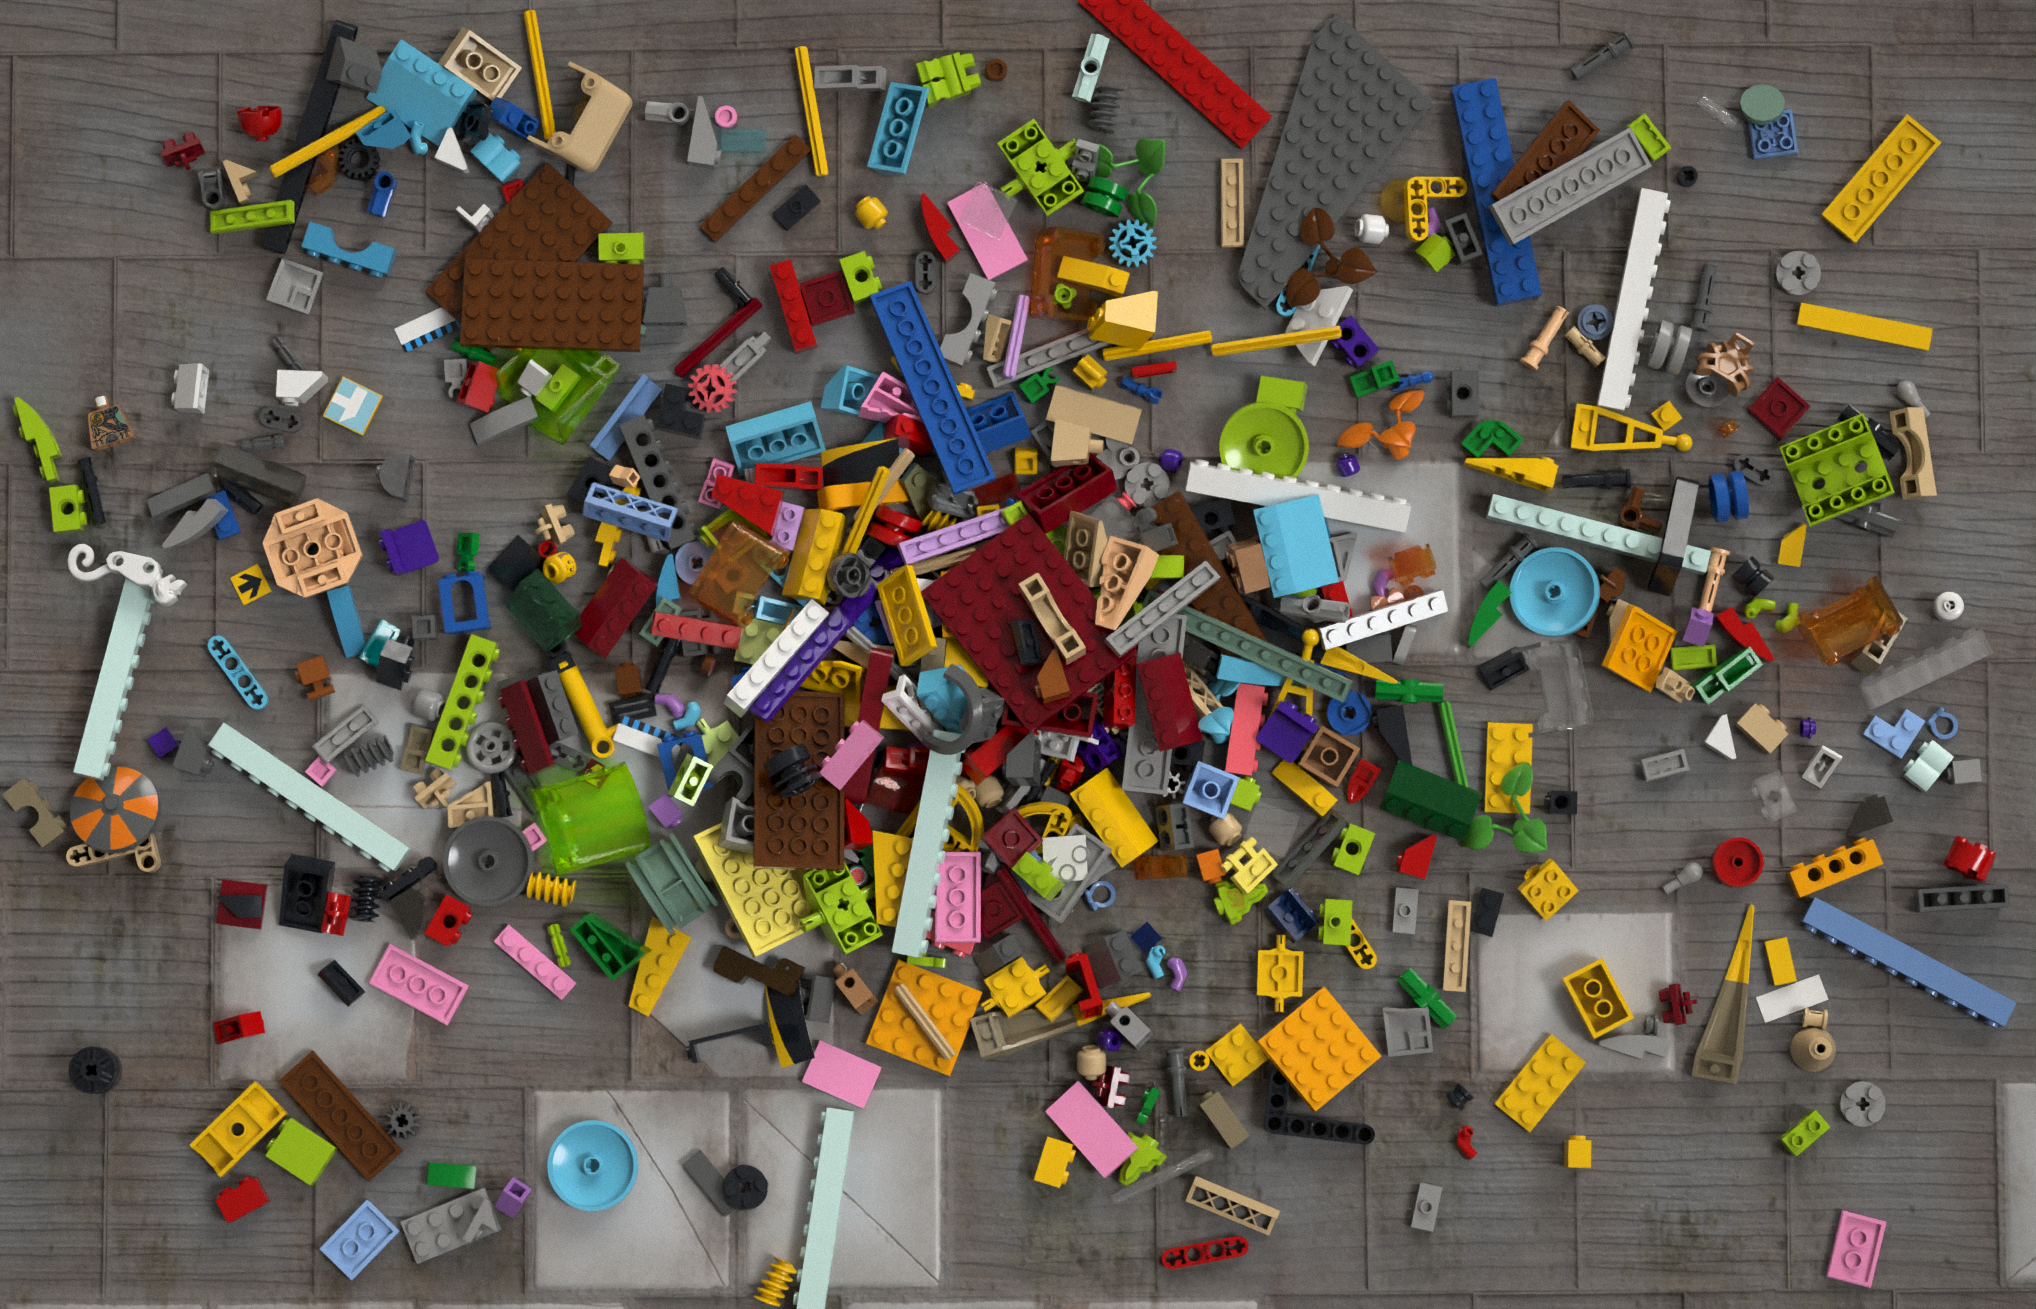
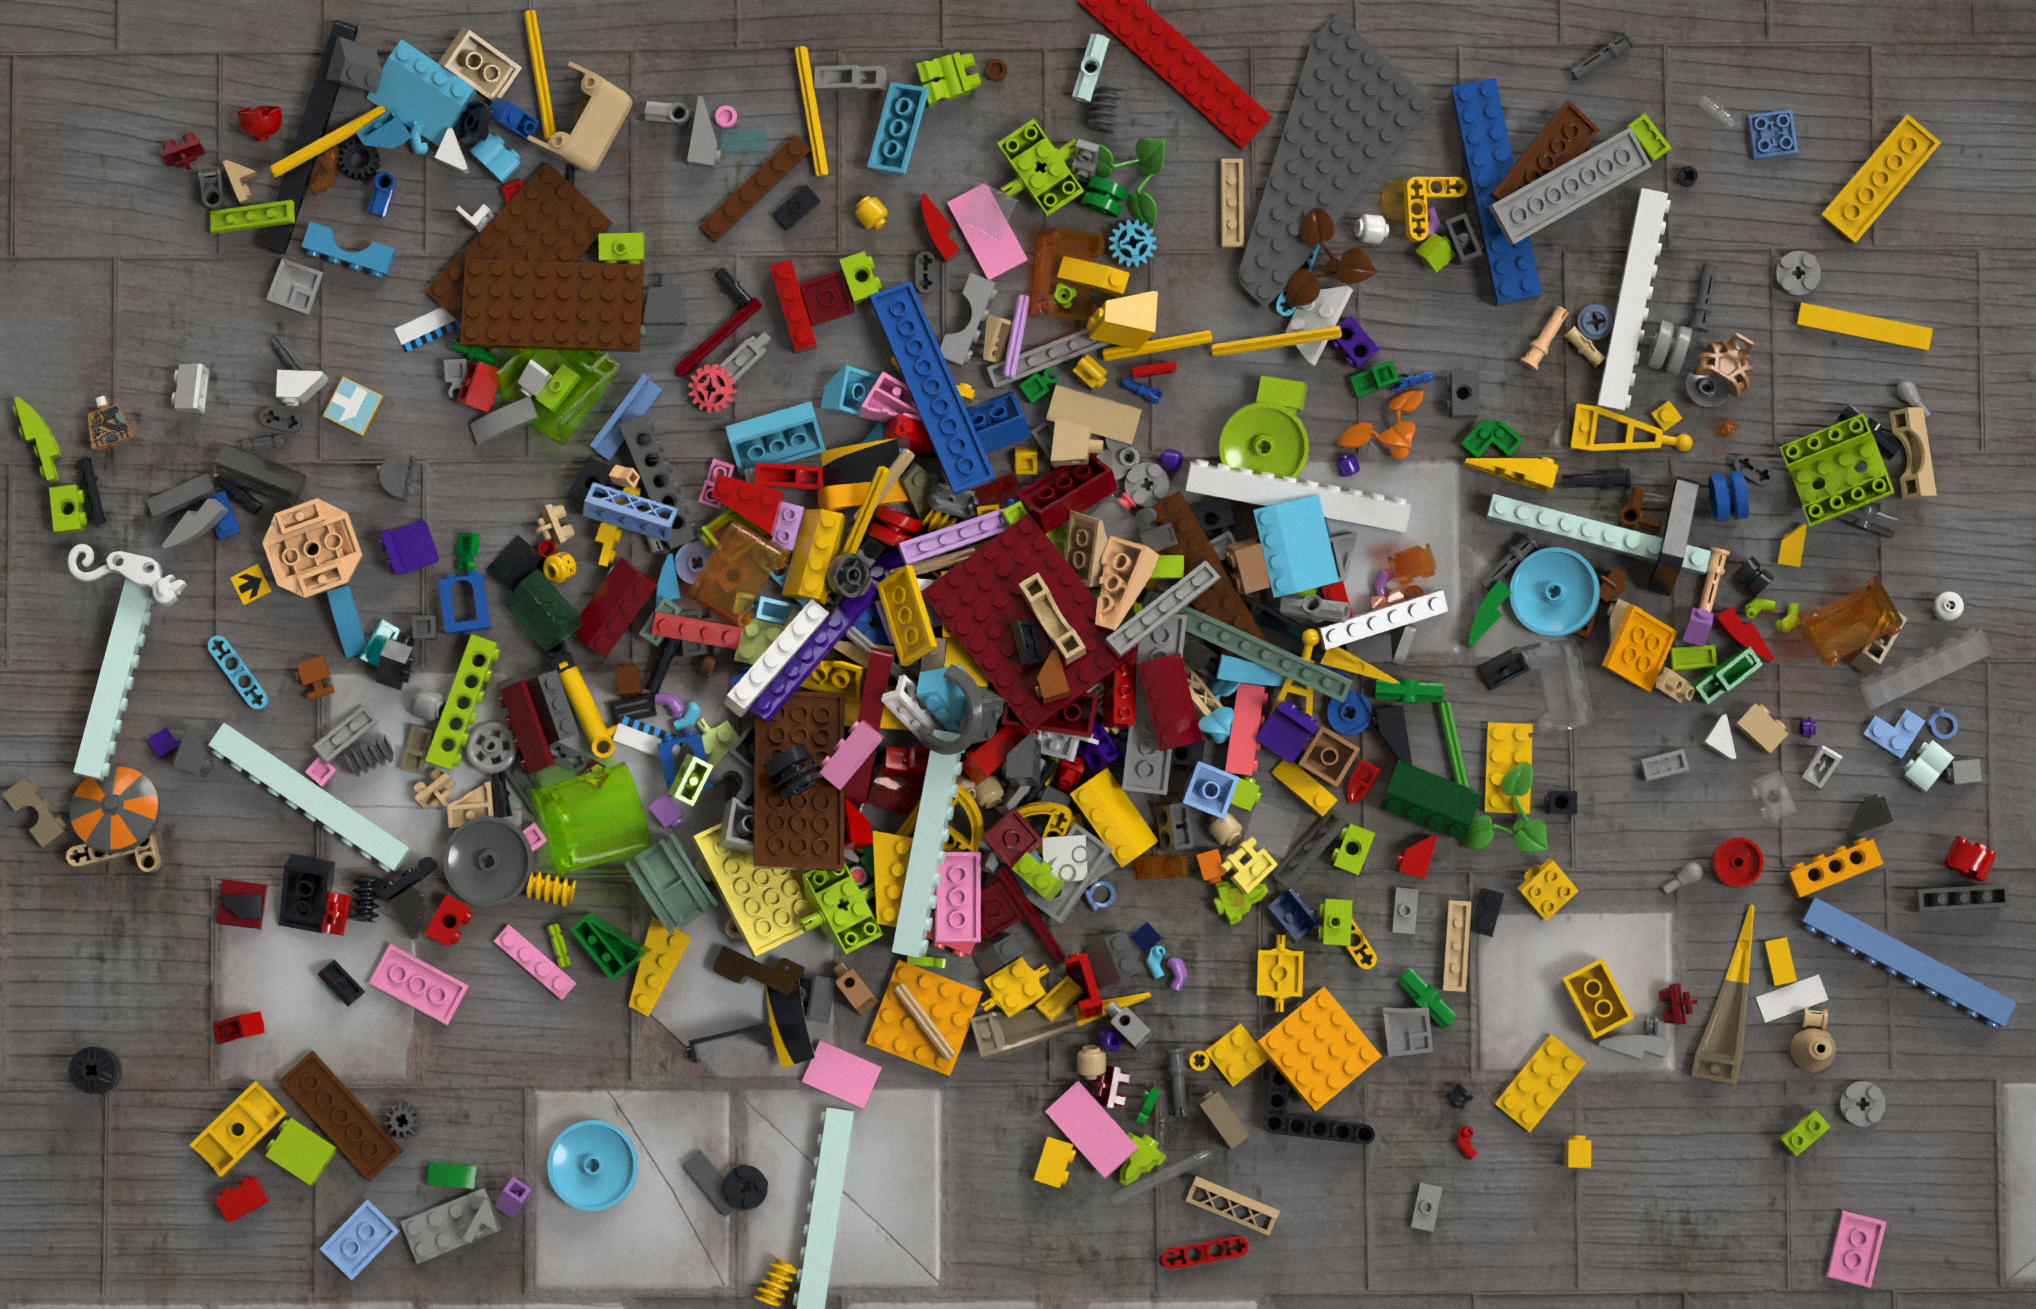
(674, 417): black brick -> none
(1177, 789): white gear -> none
(1762, 104): sand green tile -> none
(1779, 408): dark red tile -> none

